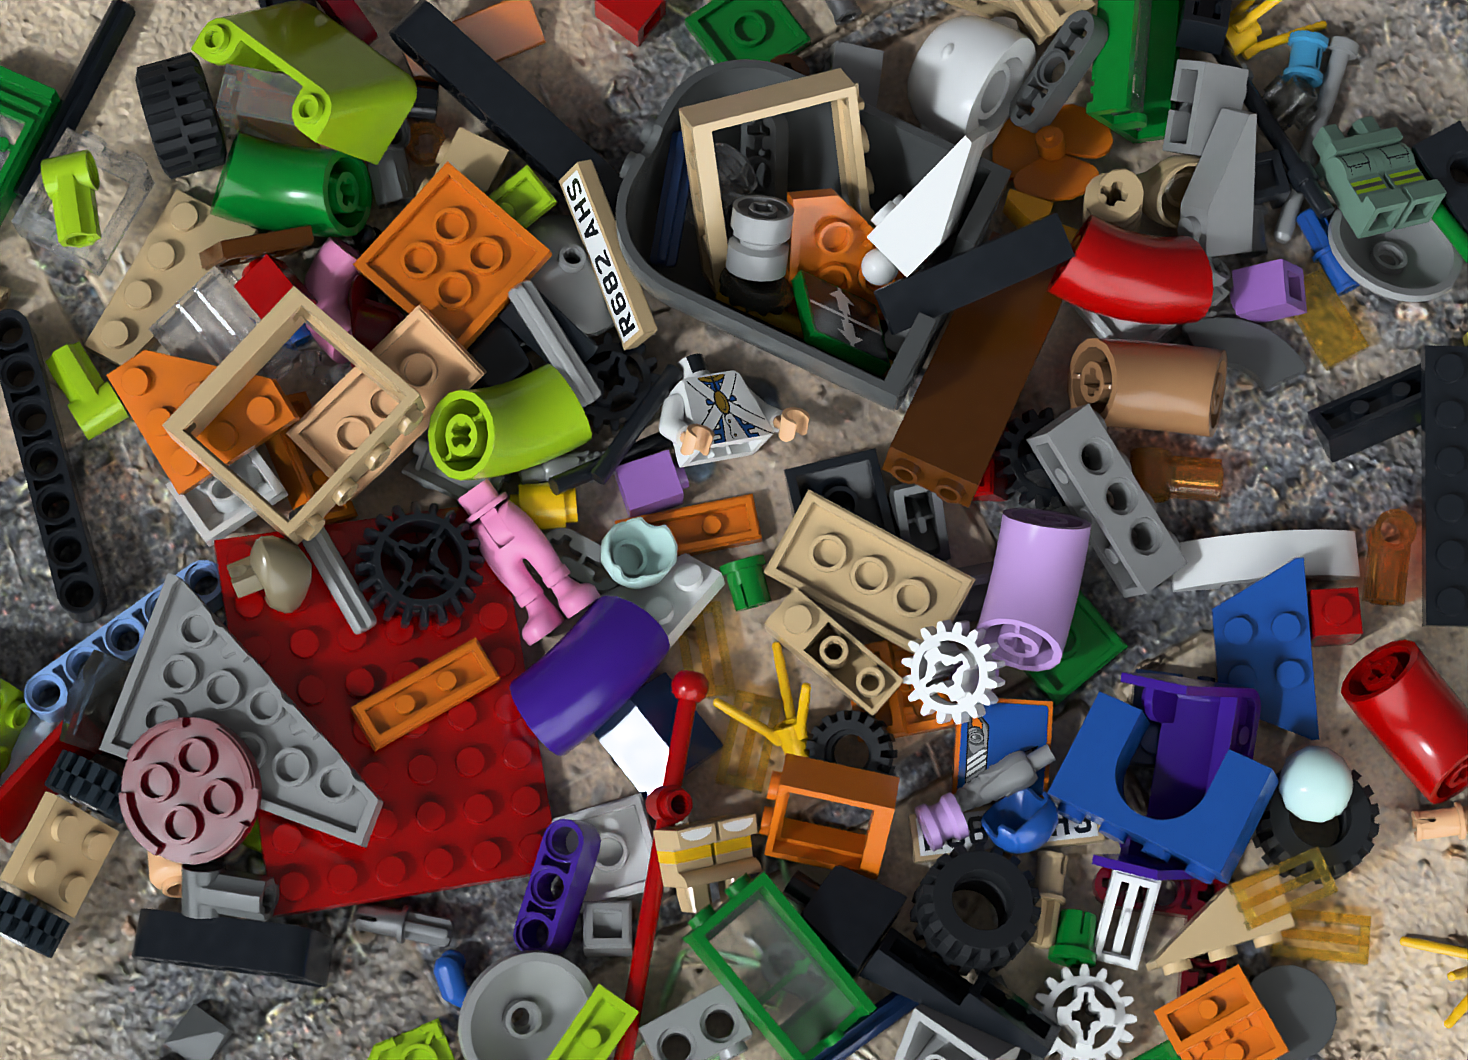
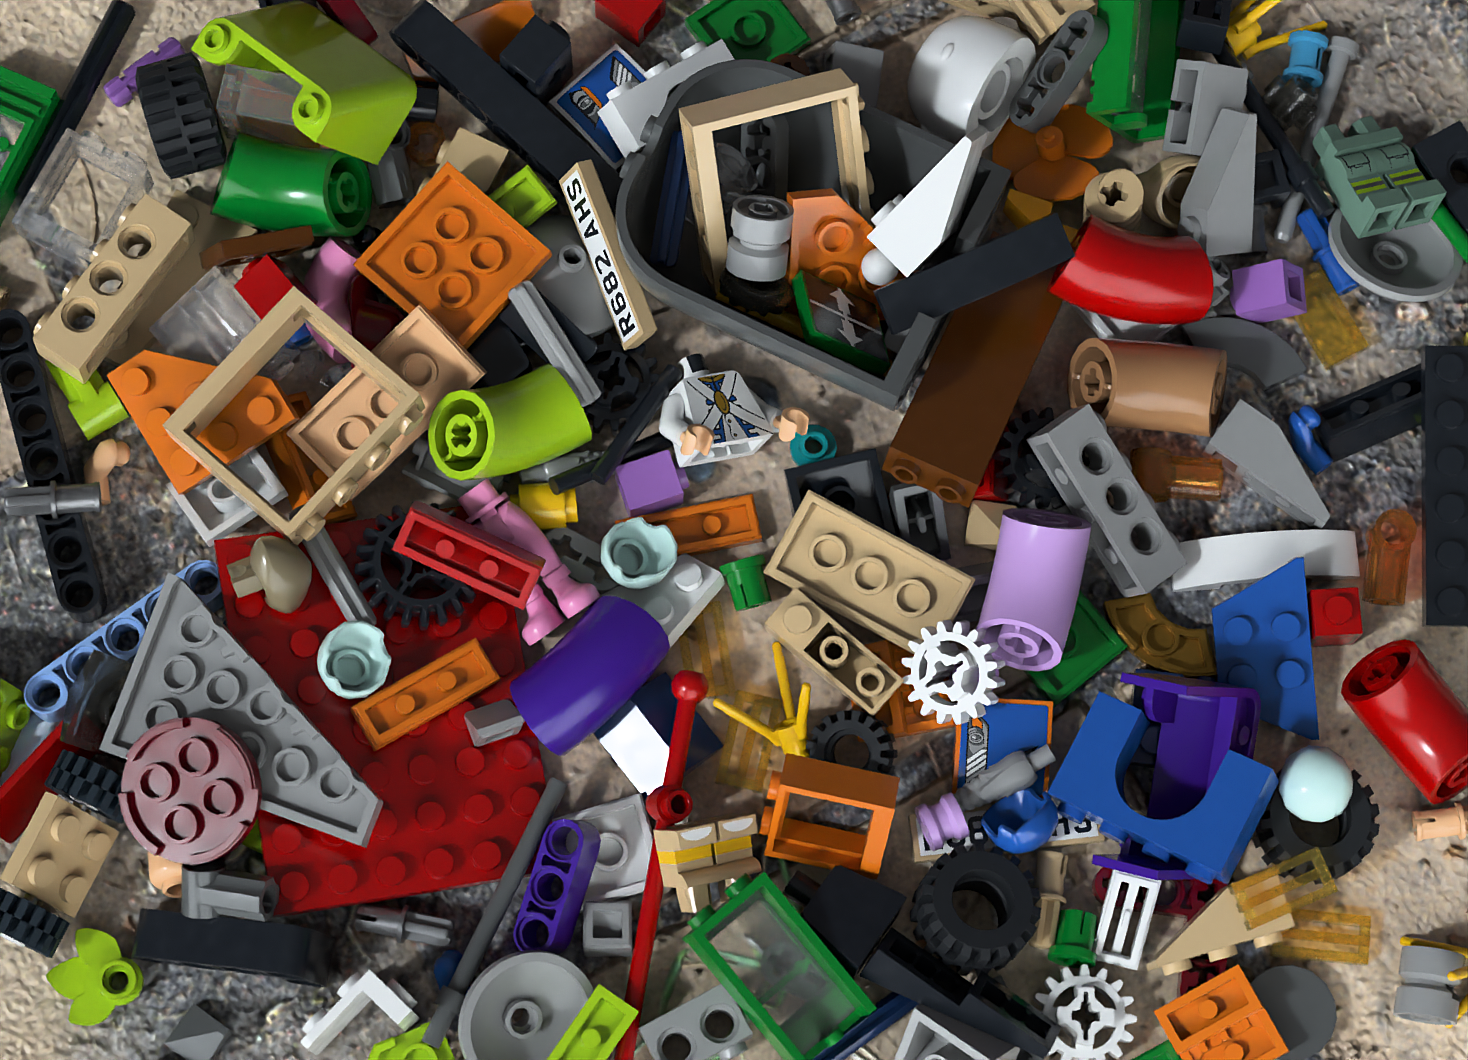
(53, 499): none -> flat silver axle
(72, 187): lime piece -> none
(83, 350): none -> tan brick
(90, 977): none -> lime plate
(102, 461): none -> light nougat arm
(120, 89): none -> medium lavender axle
(353, 659): none -> light aqua hair
(354, 997): none -> white bracket
(452, 997): none -> dark grey bar
(469, 554): none -> red slope
(493, 722): none -> light grey slope
(539, 58): none -> black brick
(586, 95): none -> slope
(632, 106): none -> white arch
(814, 432): none -> teal plate
(984, 524): none -> tan slope
(1159, 641): none -> pearl gold tile
(1262, 459): none -> light grey slope
(1304, 443): none -> blue arm
(1427, 990): none -> light grey wheel

